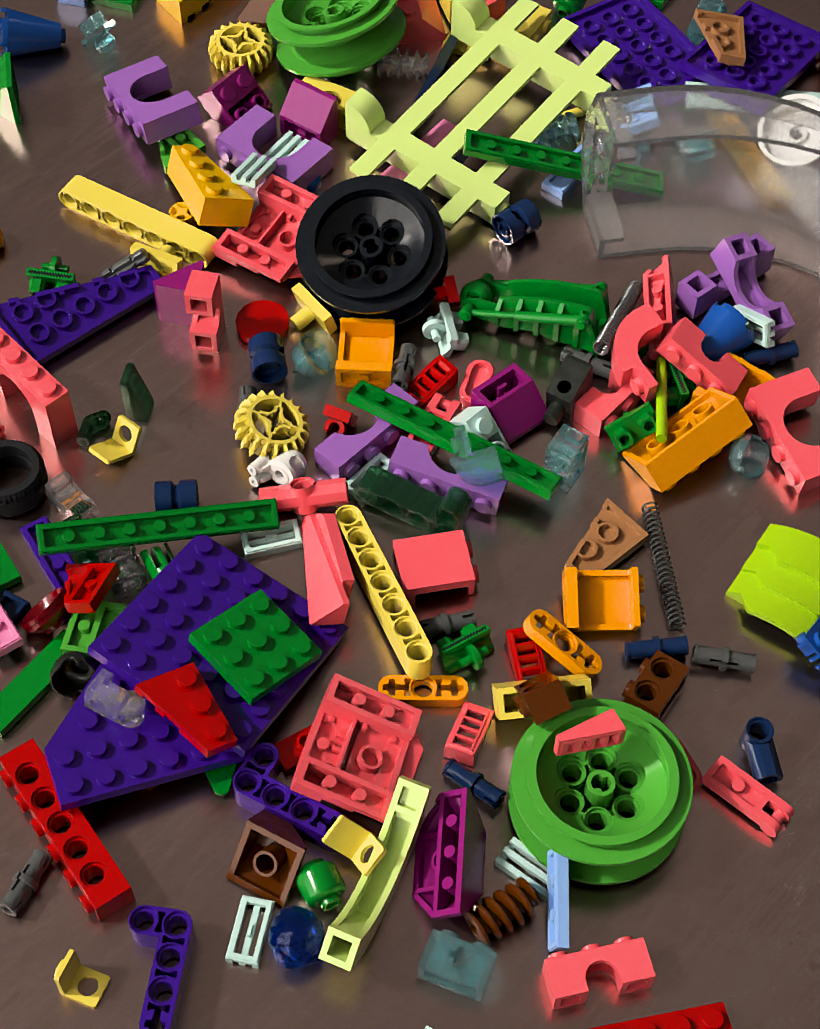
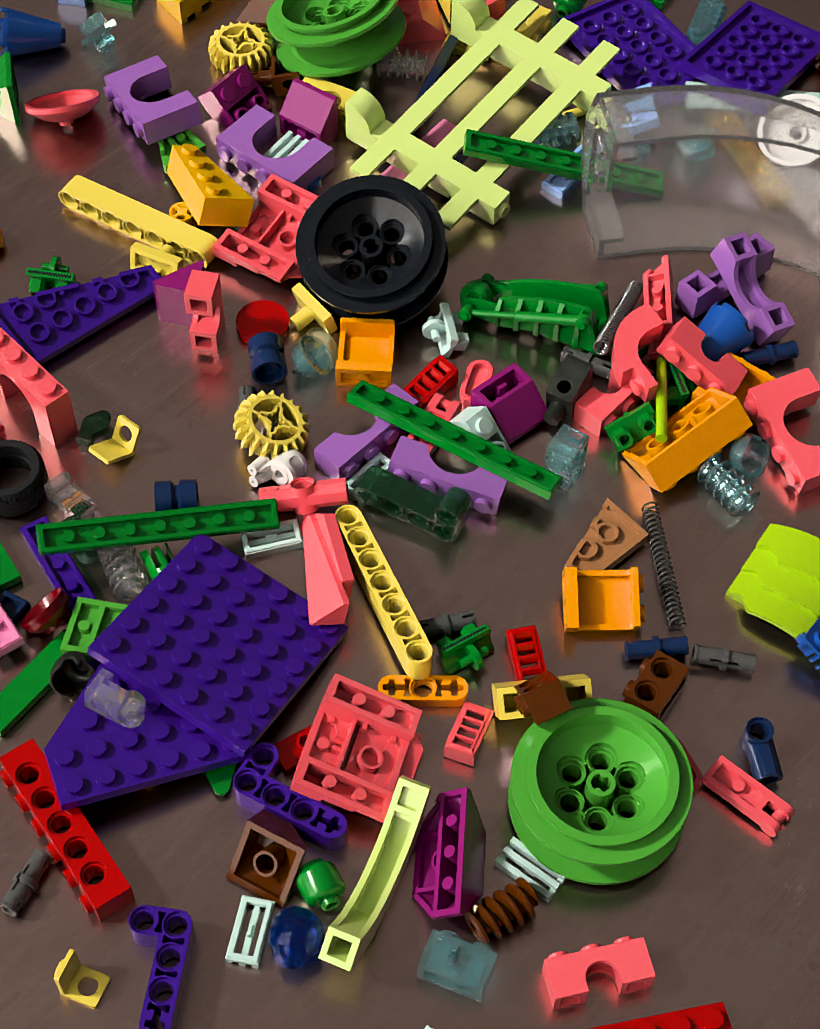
(63, 105): none -> coral dish
(88, 585): red wing -> none
(130, 262): dark grey axle -> none
(135, 395): clear green slope -> none
(191, 707): red wing -> none
(249, 169): light aqua tile -> none
(255, 646): green plate -> none
(274, 77): none -> reddish brown bracket
(340, 417): red tile -> none
(353, 842): light yellow bracket -> none
(404, 365): dark grey pin -> none
(434, 564): coral panel -> none
(448, 292): red tile -> none
(475, 467): clear light blue brick -> none
(475, 781): dark blue pin -> none
(515, 222): dark blue wheel -> none
(540, 637): light orange beam -> none
(557, 901): light blue tile -> none
(592, 734): coral slope -> none
(724, 35): medium nougat wing -> none
(725, 486): none -> clear light blue piece
(759, 323): light aqua tile -> none

